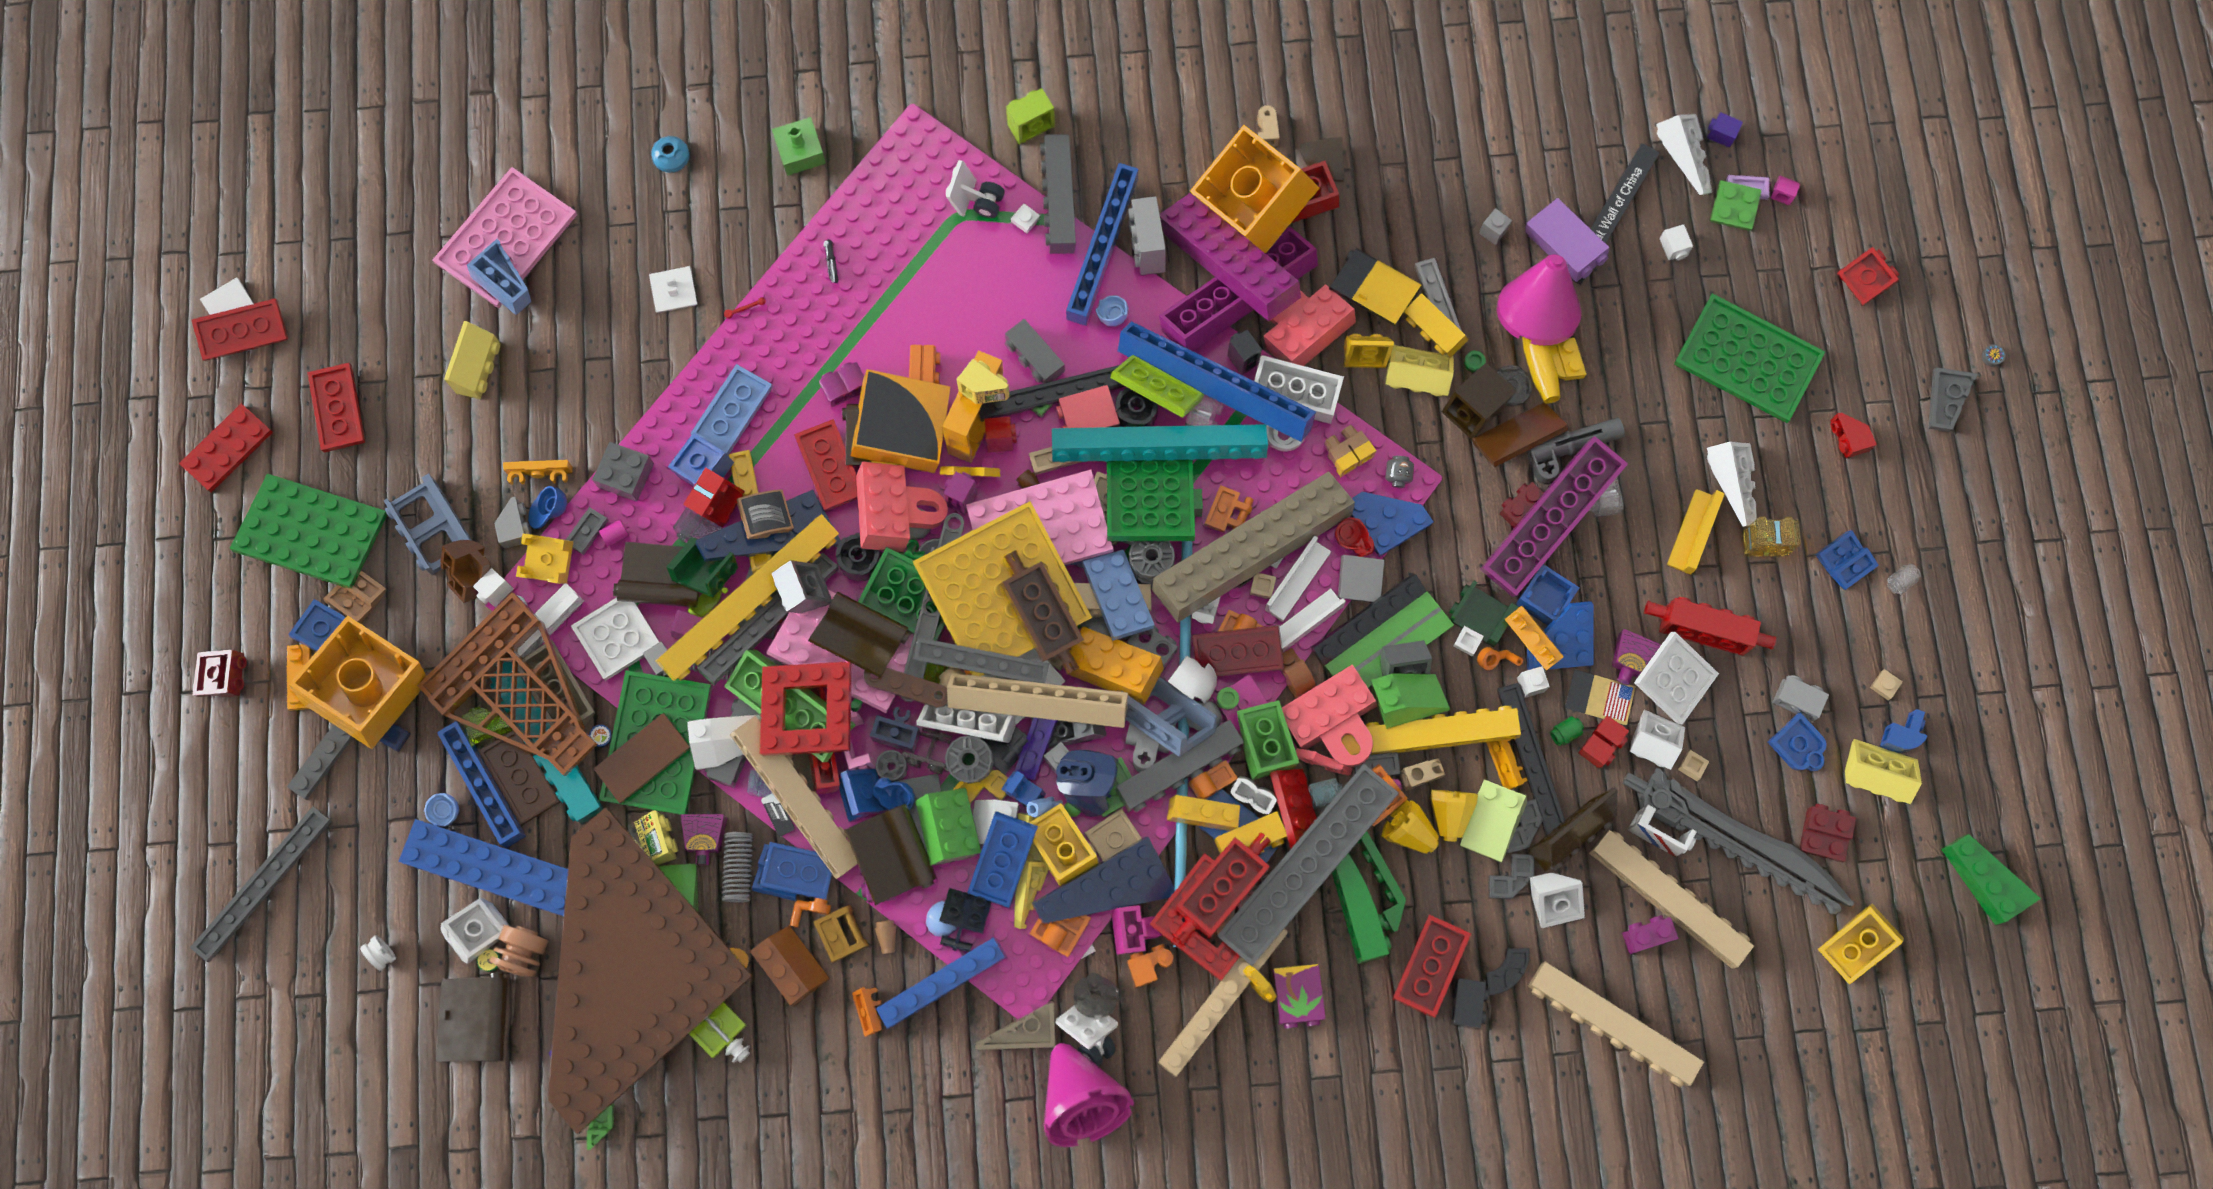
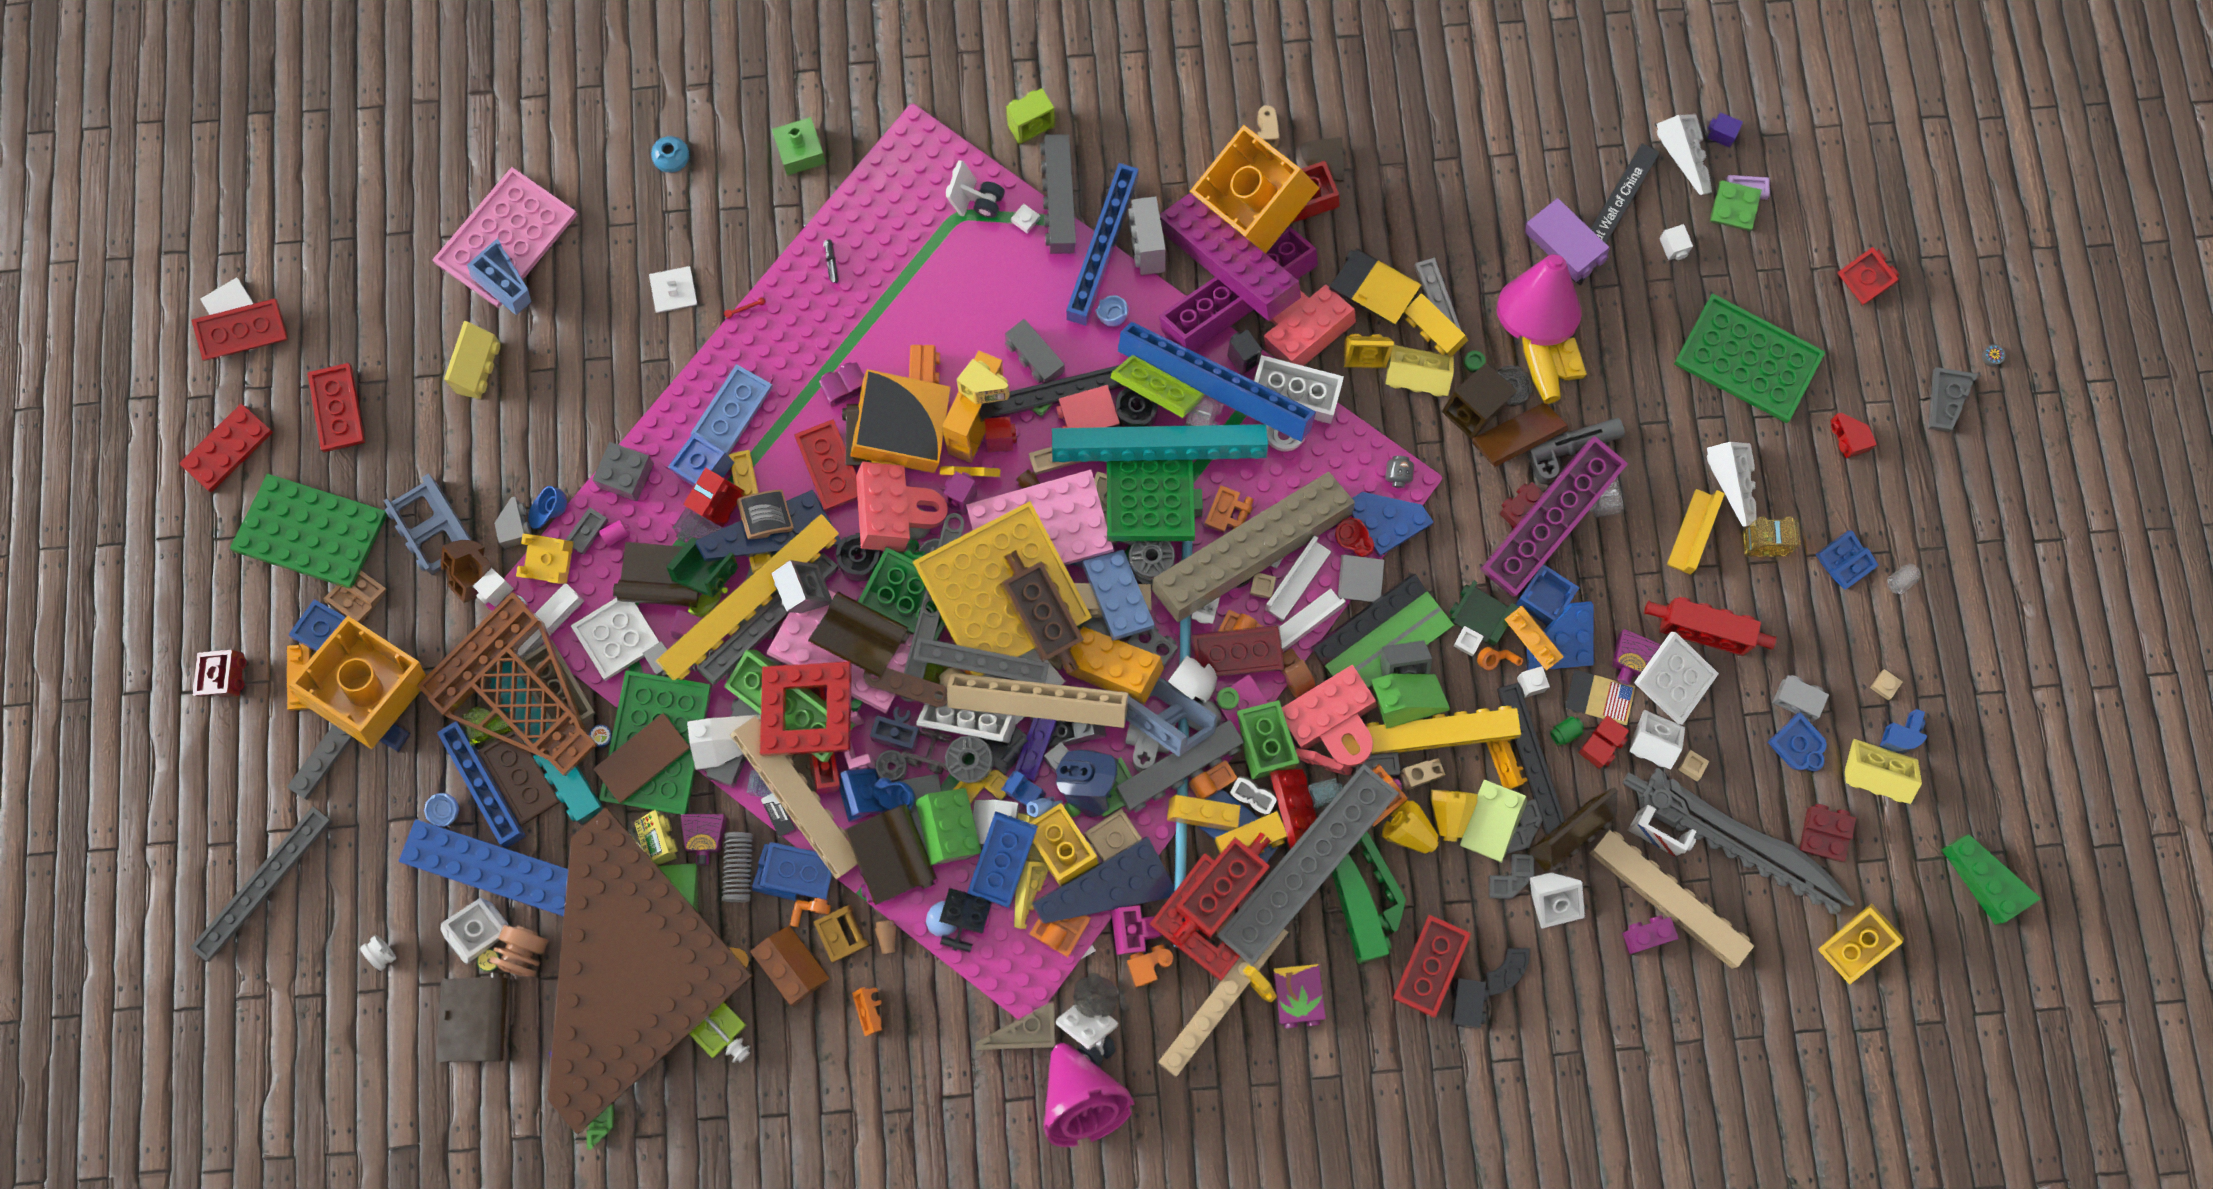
(537, 469): light orange plate -> none
(941, 982): blue brick -> none
(1351, 452): hips -> none
(1495, 226): light grey brick -> none
(1615, 1024): tan brick -> none
(1785, 190): dark pink brick -> none

